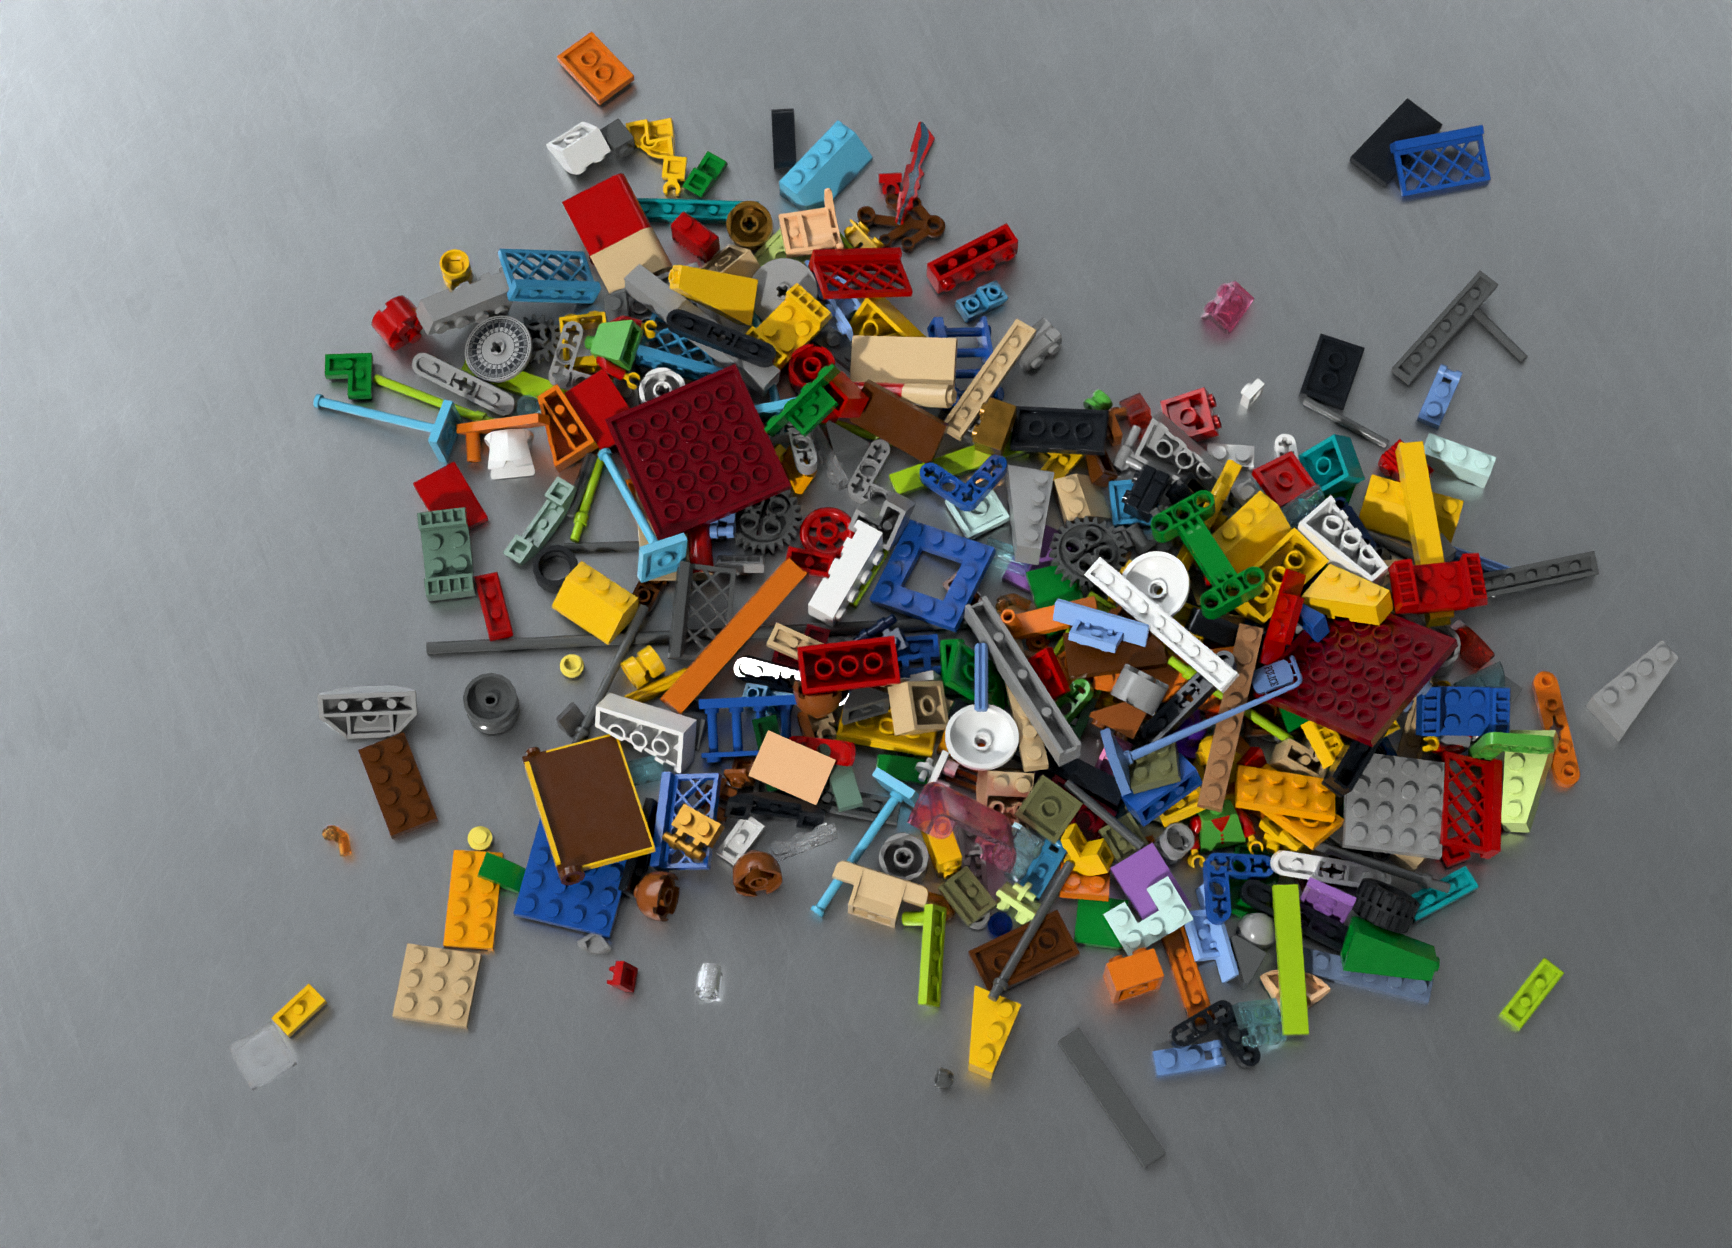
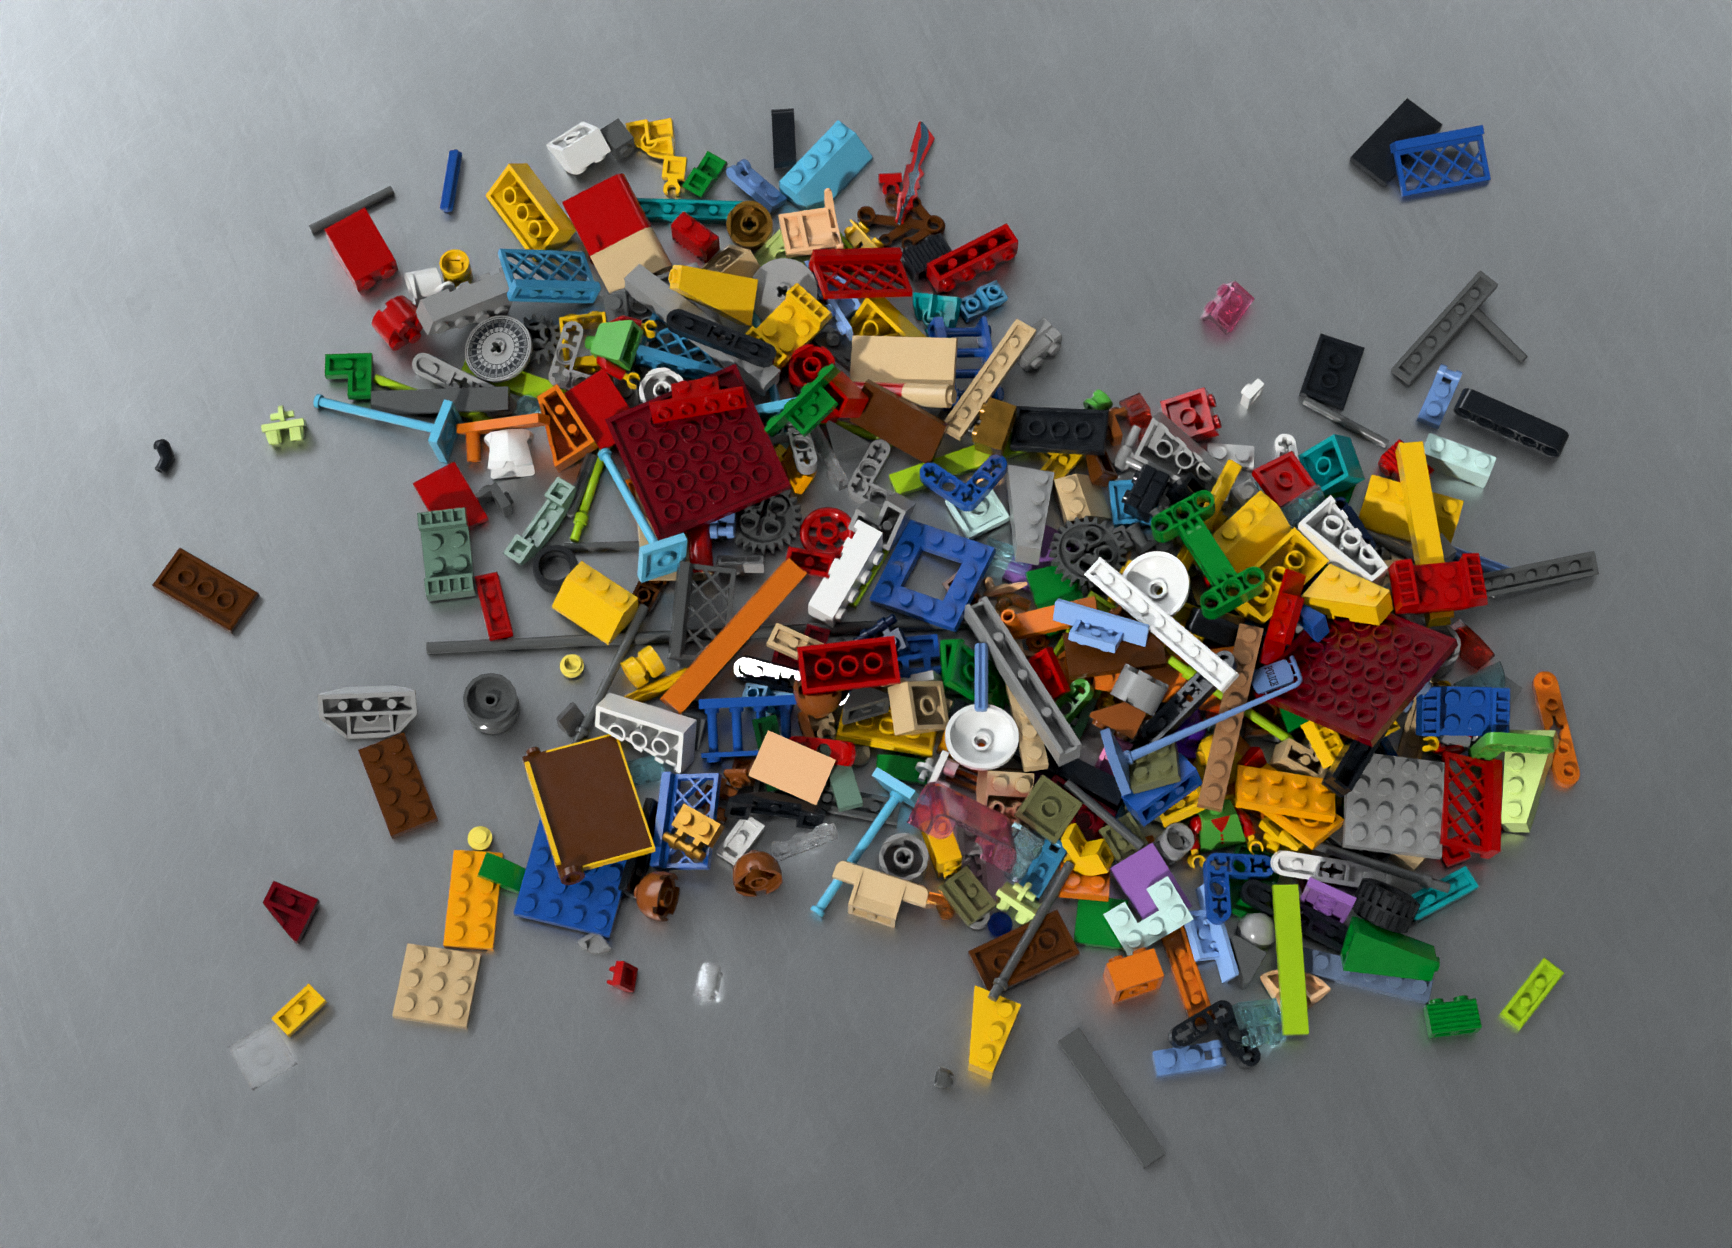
(166, 455): none -> black arm
(205, 590): none -> reddish brown tile
(273, 430): none -> yellowish green hips
(290, 909): none -> dark red wing
(338, 835): clear orange arm -> none
(347, 211): none -> dark grey bar
(361, 250): none -> red slope
(425, 283): none -> white hat
(430, 400): none -> dark grey tile
(451, 180): none -> blue axle
(494, 493): none -> dark grey bracket
(530, 209): none -> yellow slope
(595, 68): orange plate -> none
(697, 399): none -> red bracket
(755, 185): none -> medium blue plate
(862, 755): none -> dark tan tile
(917, 256): none -> black brick
(930, 305): none -> teal brick
(933, 922): lime piece -> none
(1003, 589): none -> light nougat bar
(1452, 1017): none -> green brick
(1511, 422): none -> black beam
(1628, 693): light grey wedge -> none

